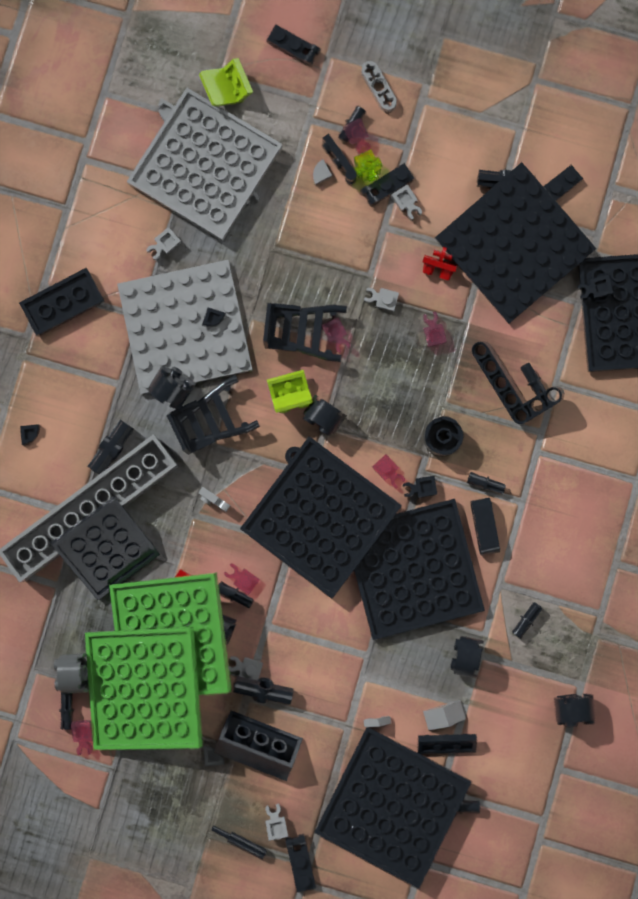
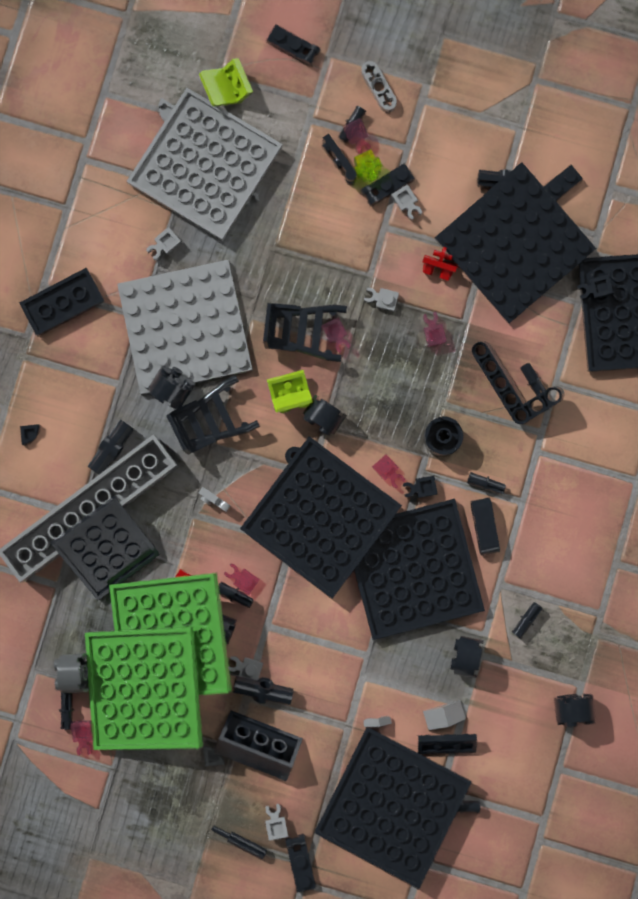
(213, 317): black tile -> none
(321, 172): light grey tile -> none

